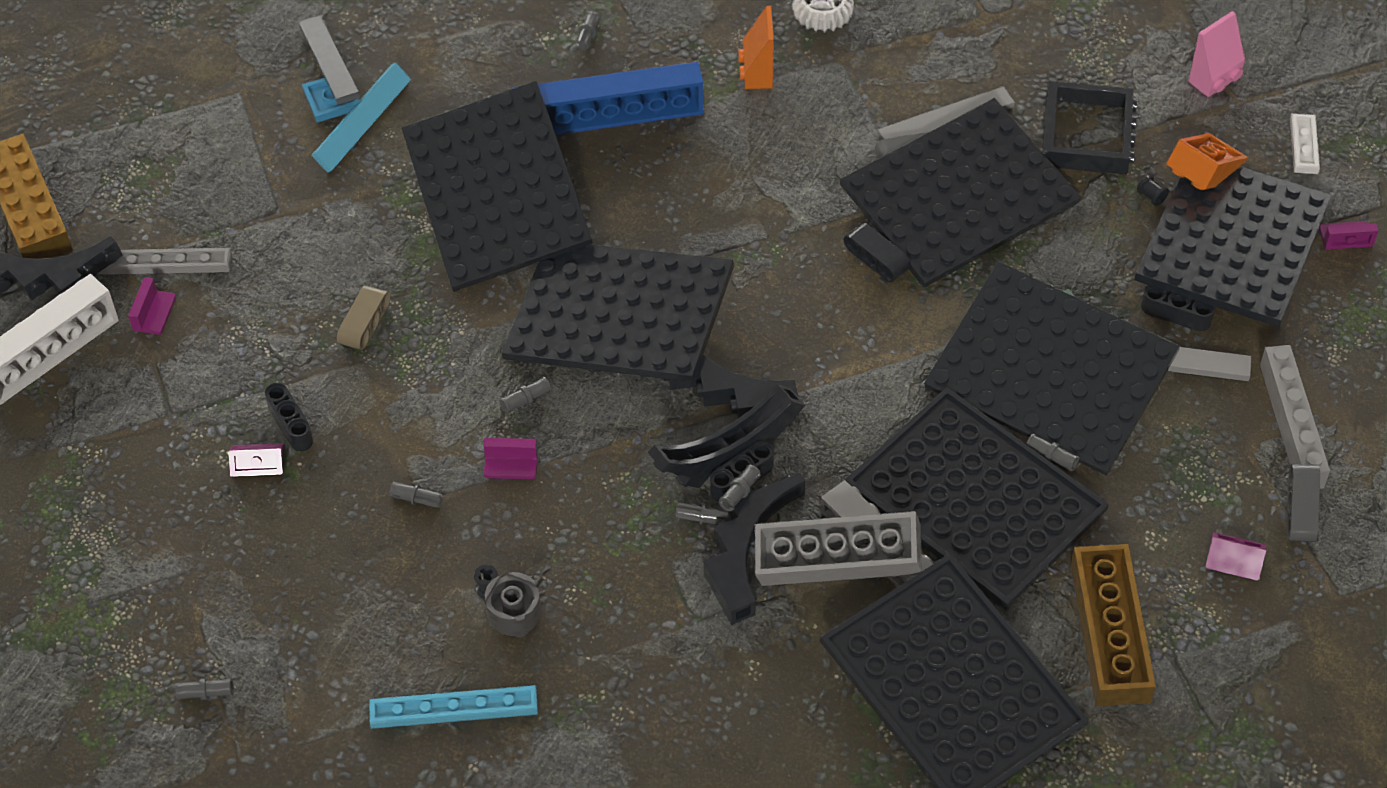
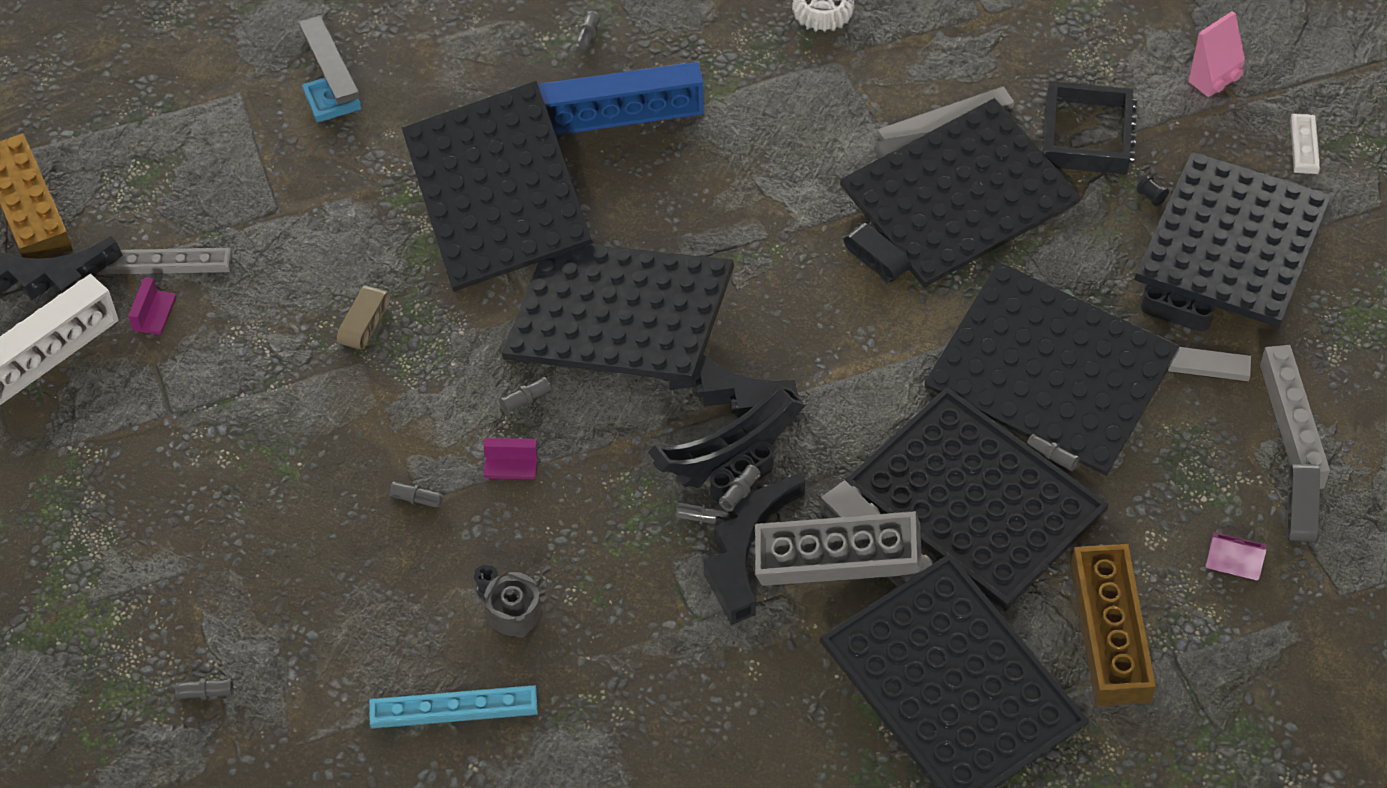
(256, 459): panel -> none
(289, 416): black beam -> none
(361, 117): medium azure tile -> none
(758, 53): orange slope -> none
(1204, 160): orange slope -> none
(1348, 235): magenta panel -> none

